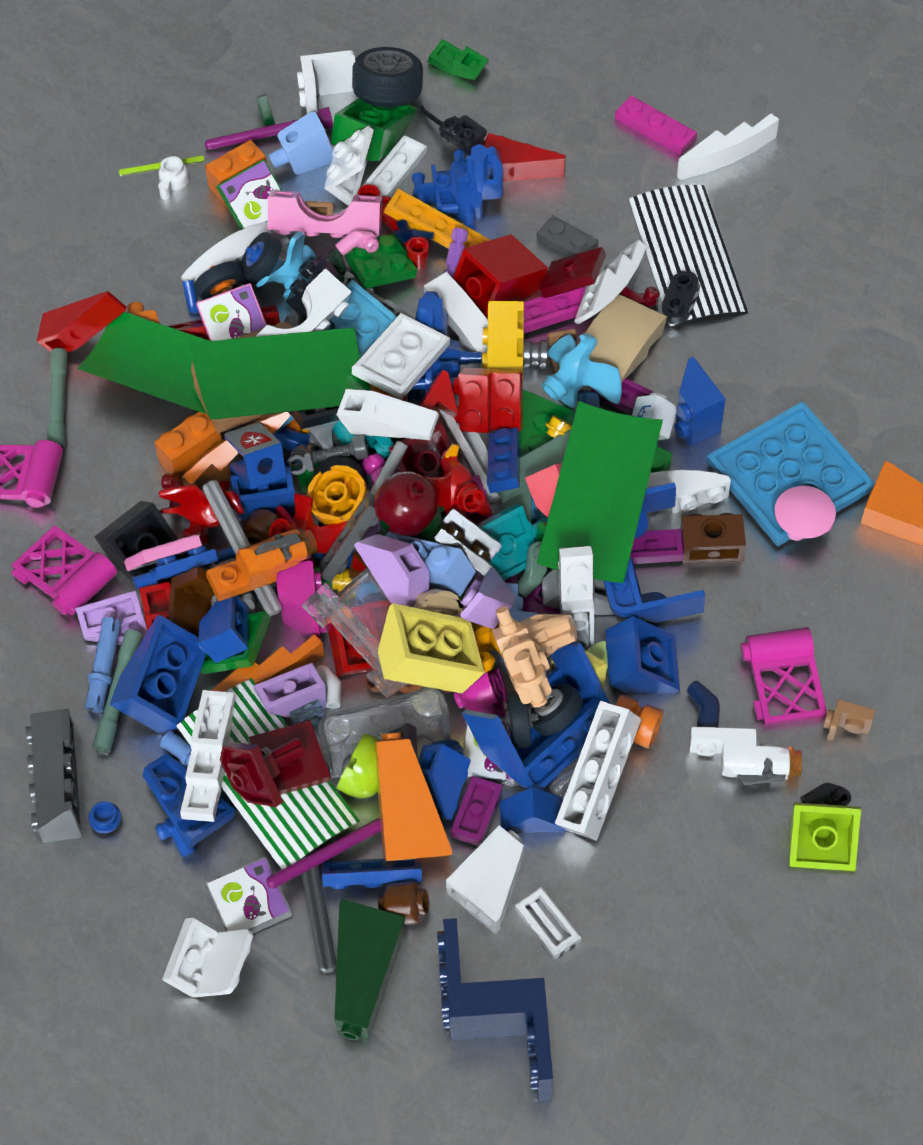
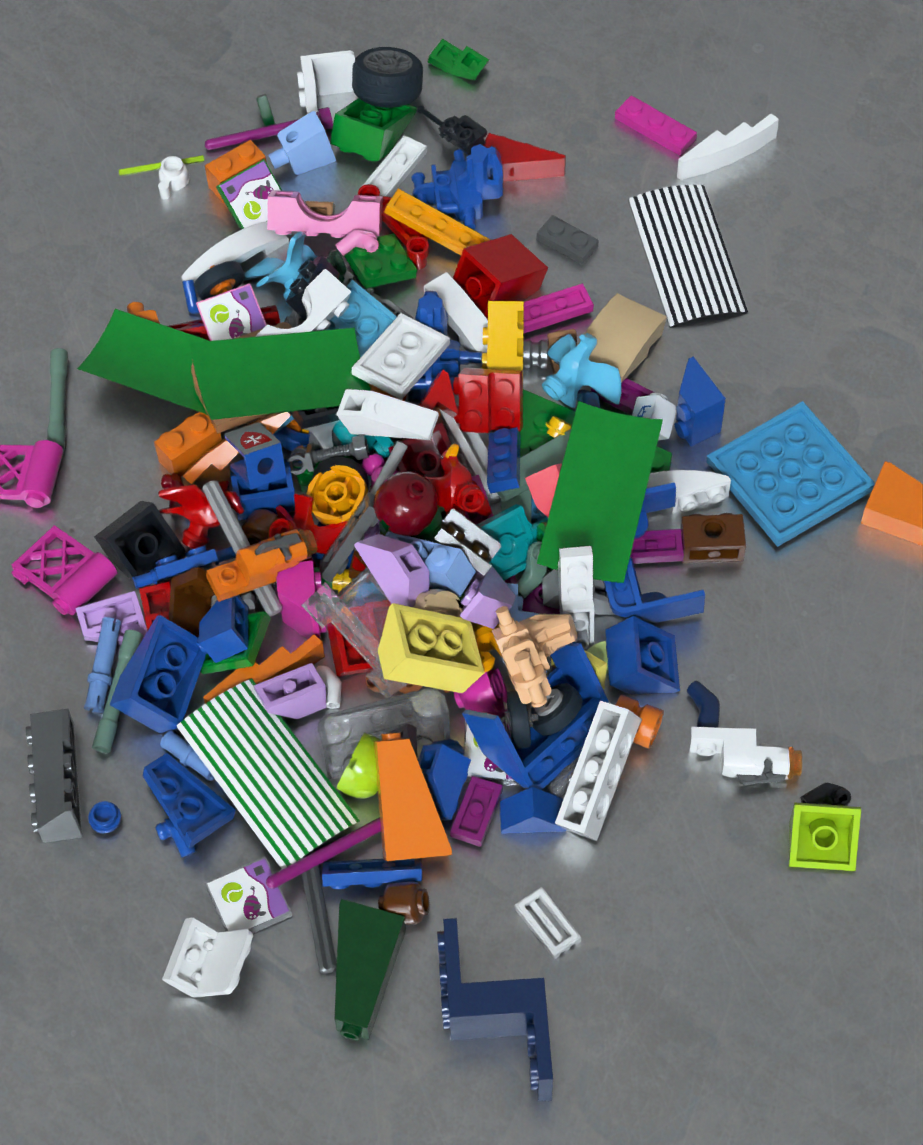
(78, 322): red slope -> none
(163, 551): bright pink tile -> none
(204, 768): white slope -> none
(253, 769): dark red piece -> none
(260, 257): black wheel -> none
(303, 772): dark red plate -> none
(311, 711): clear light blue tile -> none
(348, 165): white bracket -> none
(406, 233): clear blue hand -> none
(455, 250): medium lavender axle -> none
(488, 877): white slope -> none
(572, 272): dark red plate -> none
(610, 281): white slope -> none
(648, 299): dark red arm -> none
(681, 294): black plate -> none
(776, 652): dark pink piece -> none
(805, 512): bright pink dish -> none
(851, 716): medium nougat bracket -> none

